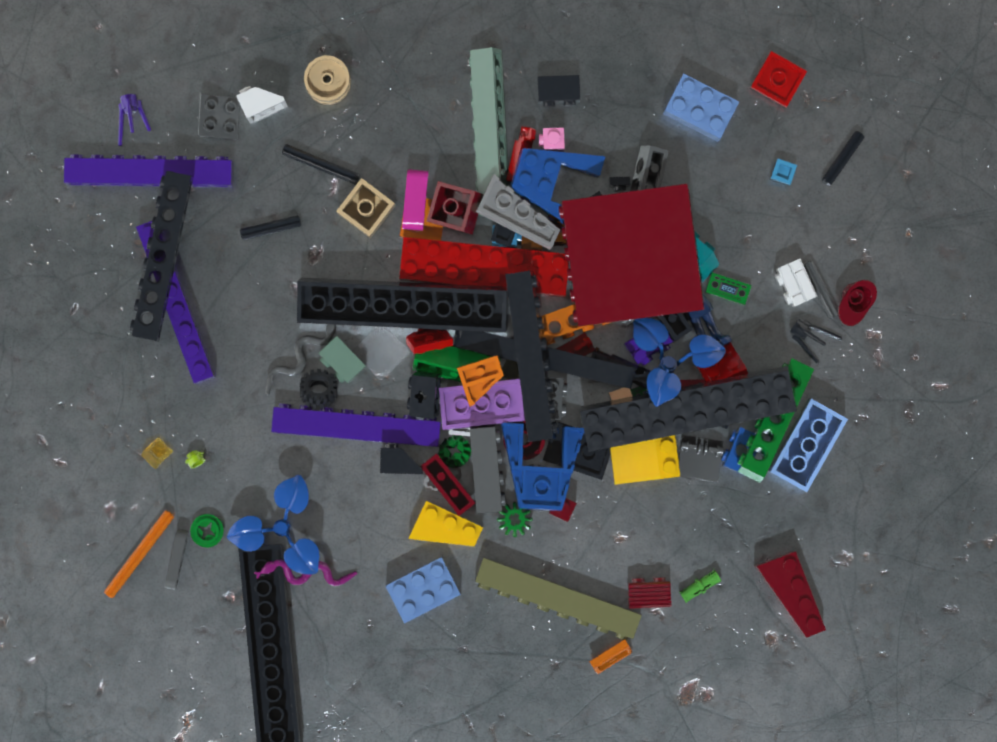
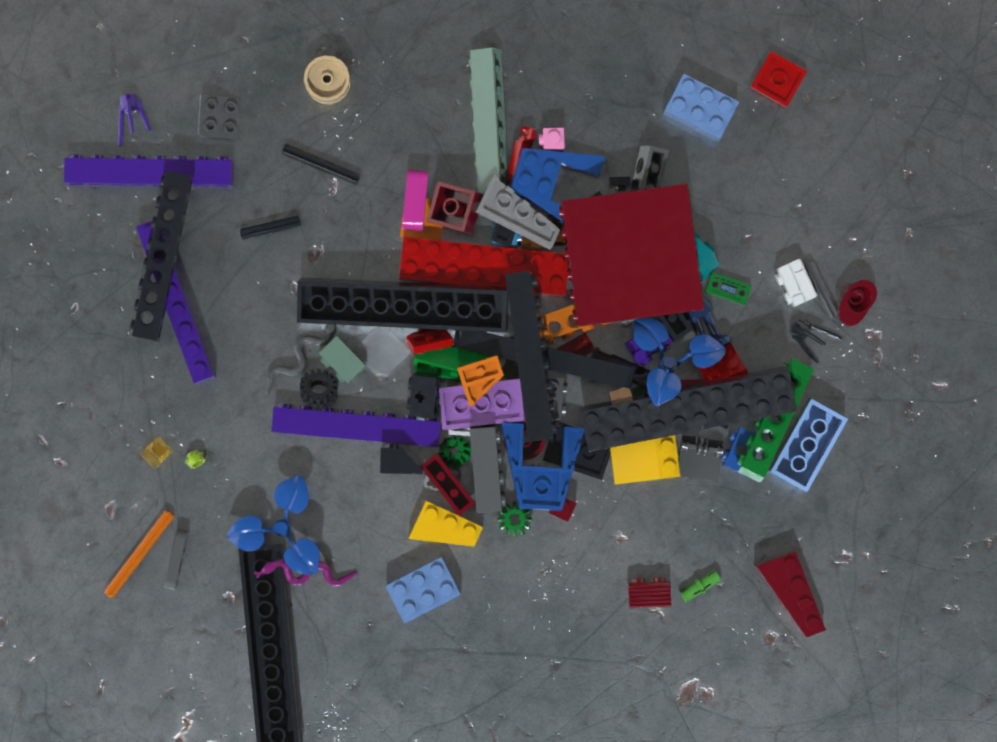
(197, 533): green gear -> none
(259, 103): white slope -> none
(366, 208): tan brick -> none
(558, 90): black brick -> none
(558, 598): olive brick -> none
(611, 656): orange tile -> none
(783, 172): dark azure plate -> none
(843, 158): black axle -> none

